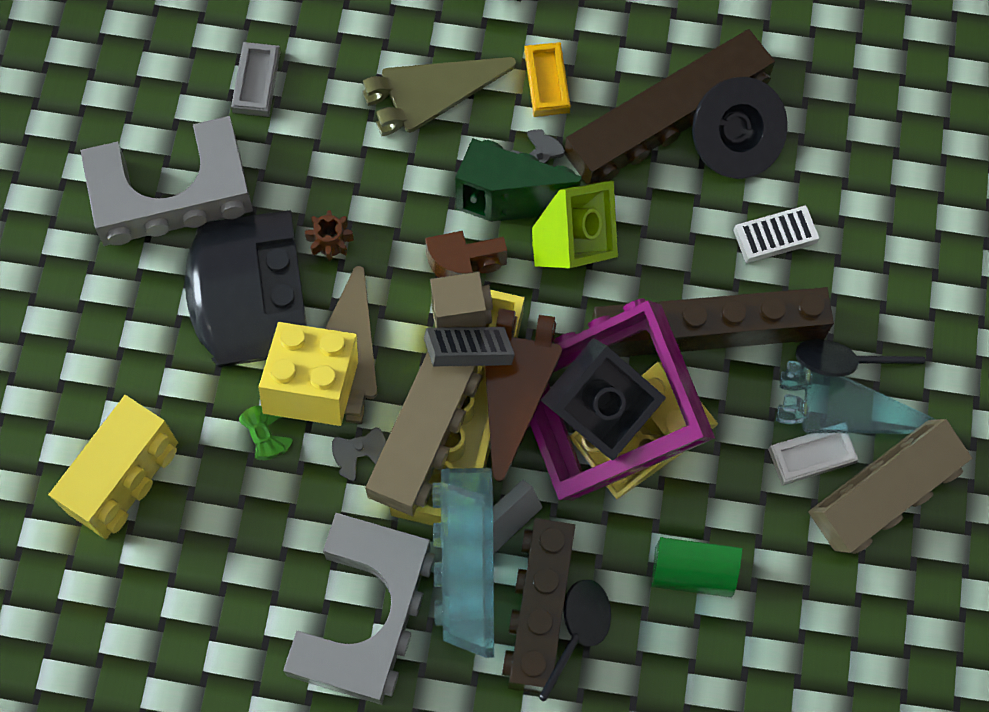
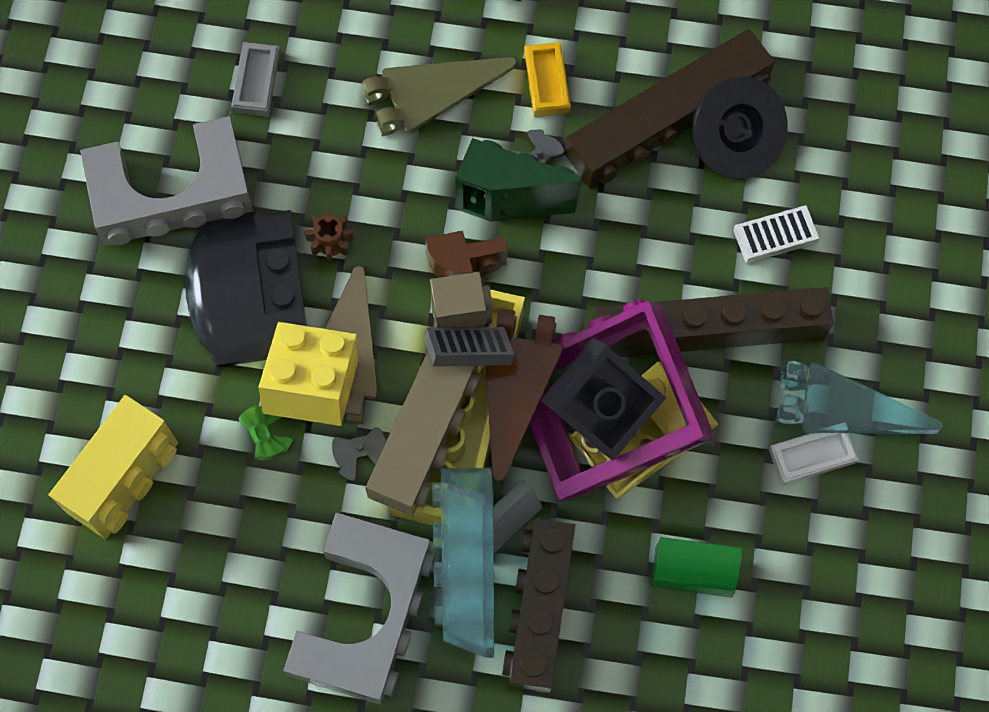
(577, 227): lime slope -> none
(587, 621): black piece -> none
(838, 360): black piece -> none
(891, 486): dark tan brick -> none

